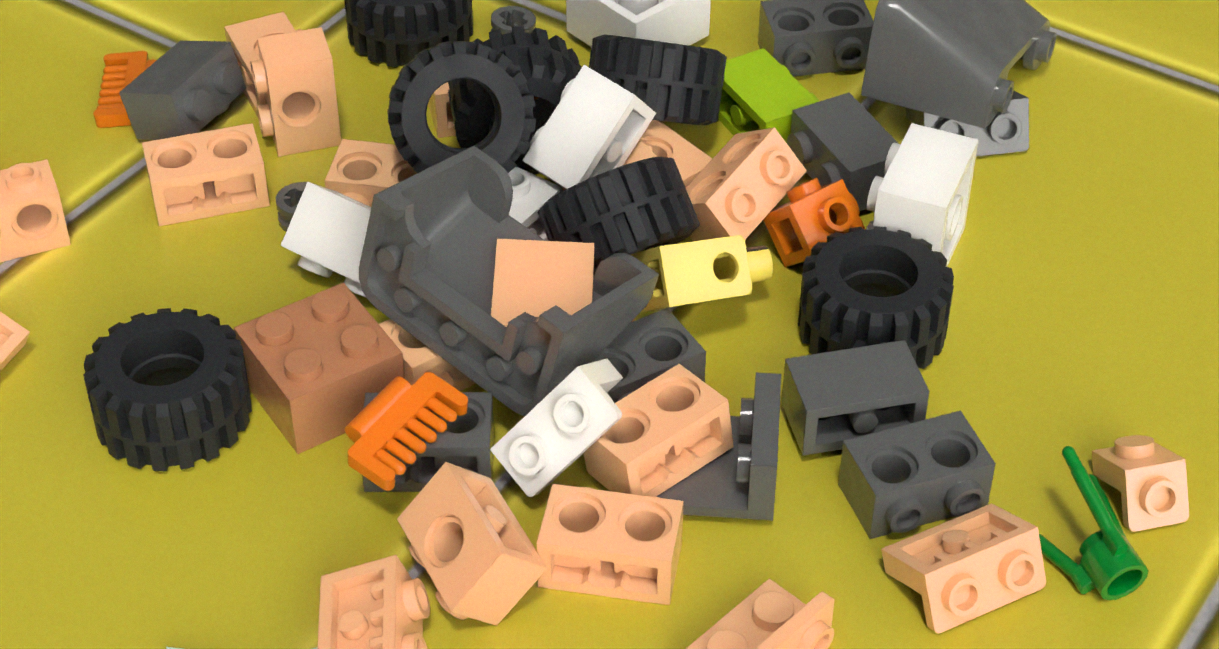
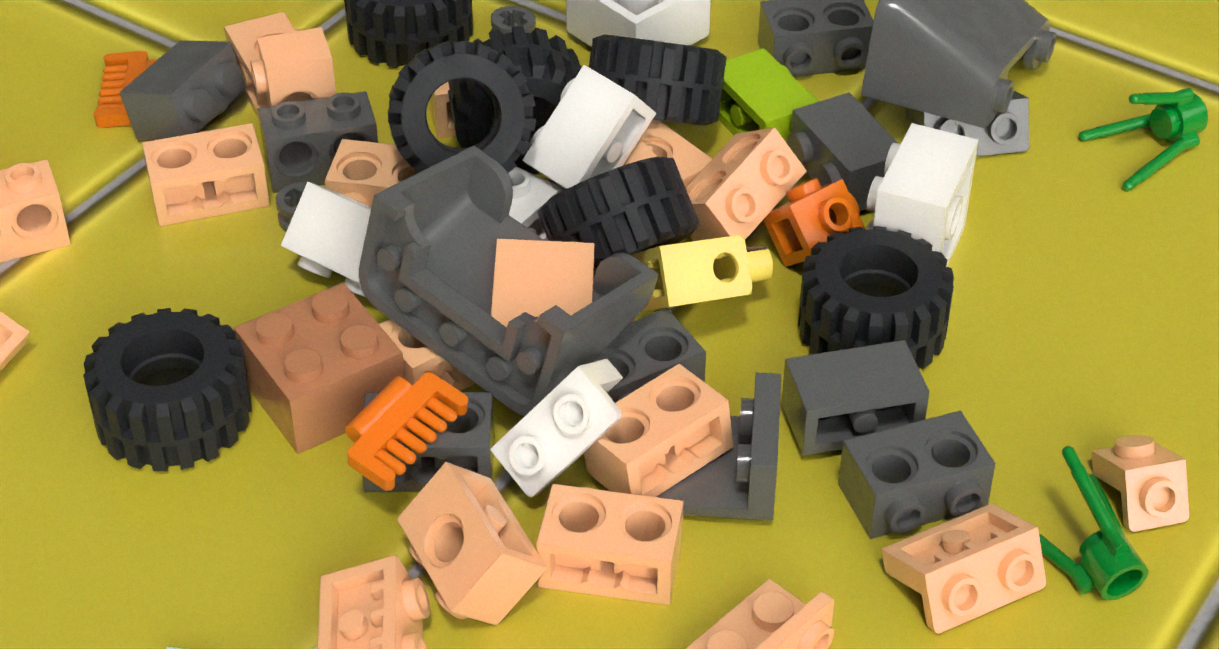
(305, 135): none -> dark grey brick
(1175, 118): none -> green plant

